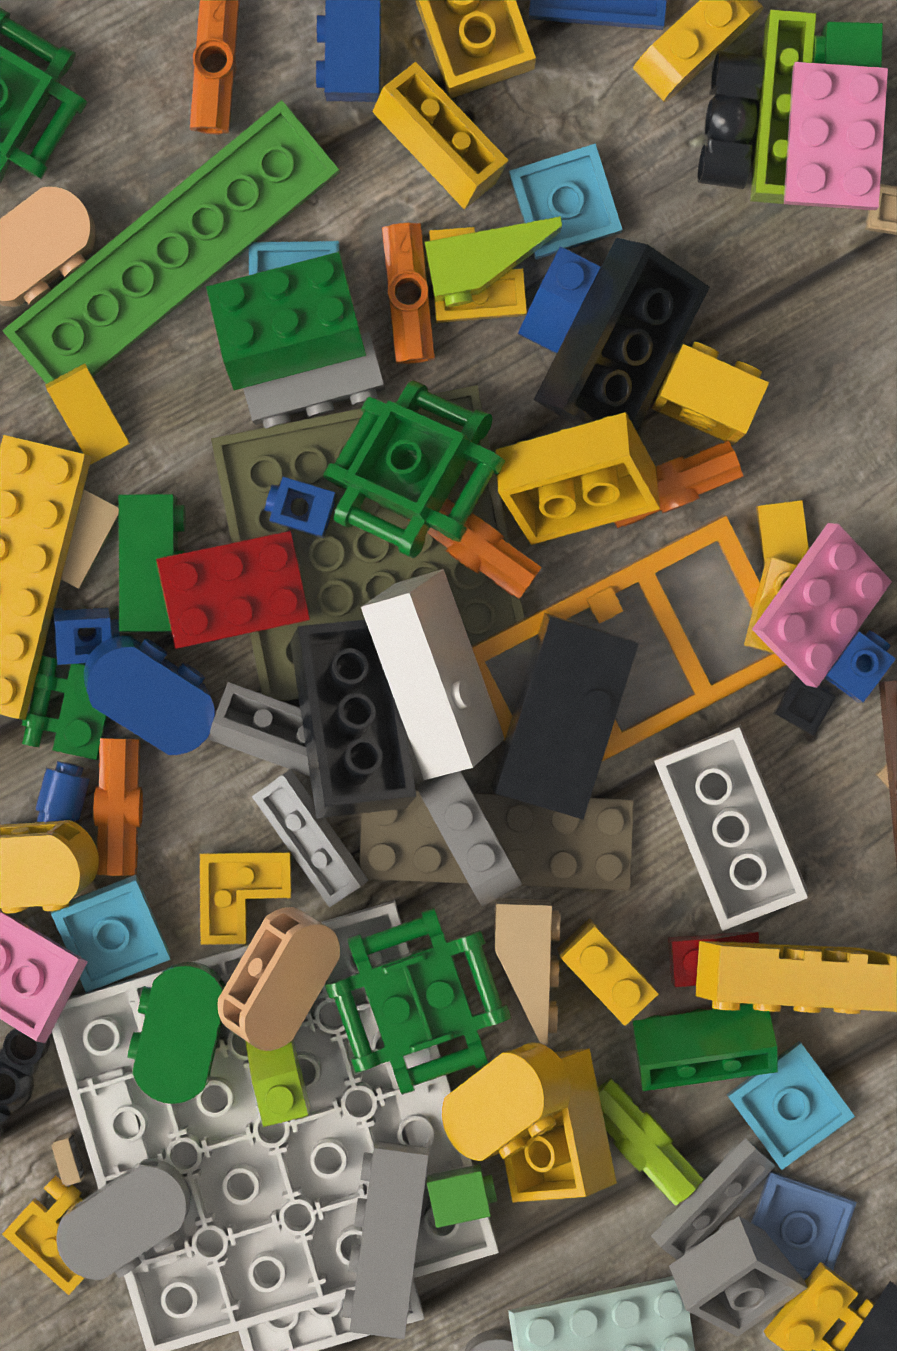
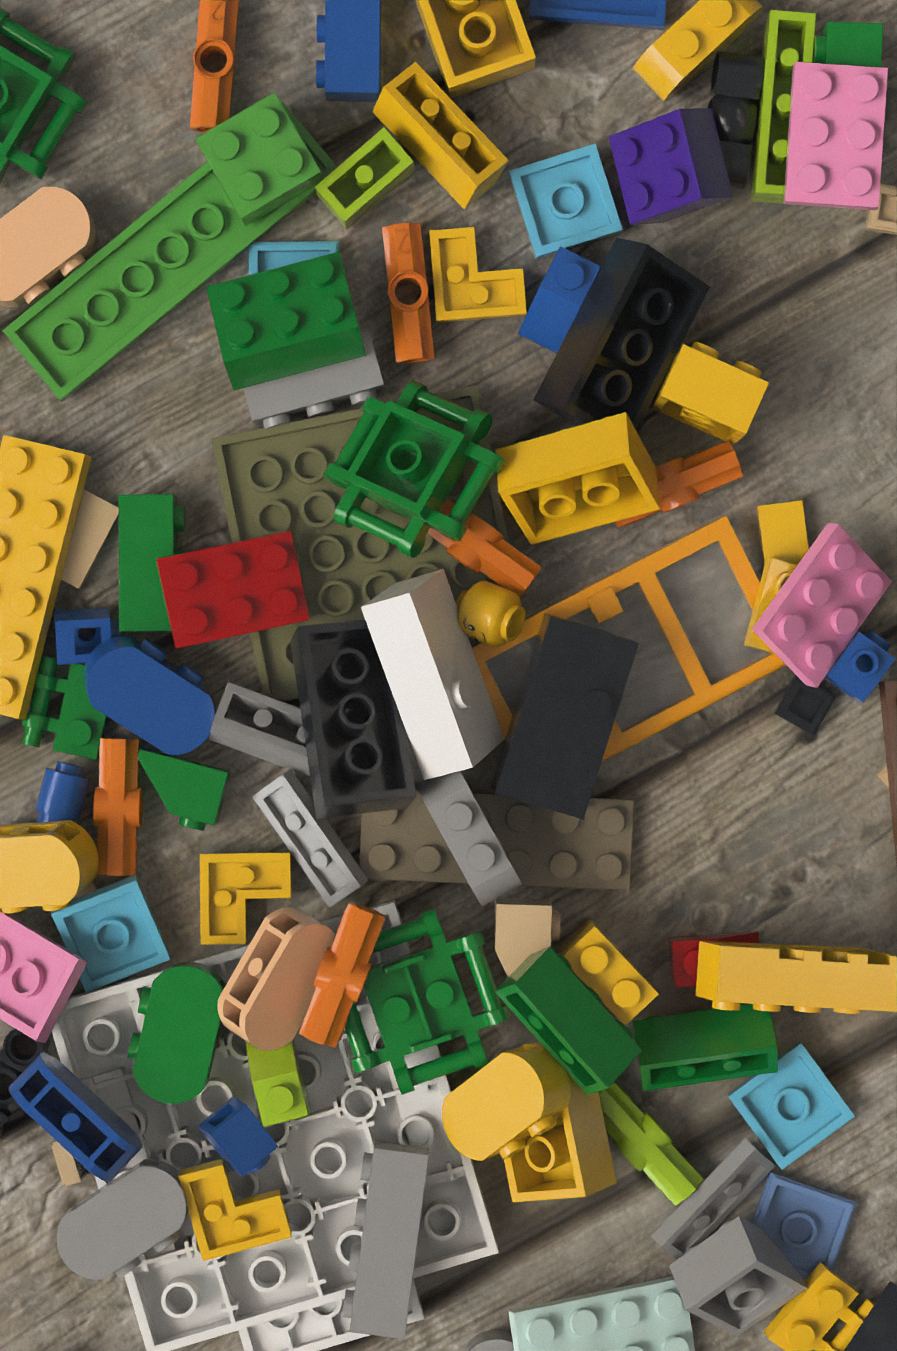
(36, 1234): yellow plate -> none
(75, 1117): none -> blue brick
(87, 413): yellow tile -> none
(187, 787): none -> green slope
(226, 1223): none -> yellow plate
(238, 1137): none -> blue brick
(259, 159): none -> bright green brick
(319, 506): blue brick -> none
(342, 975): none -> orange piece
(365, 178): none -> lime brick
(460, 1195): bright green brick -> none
(476, 260): lime slope -> none
(490, 613): none -> yellow head
(569, 1020): none -> green brick
(670, 166): none -> dark purple brick
(731, 827): white brick -> none

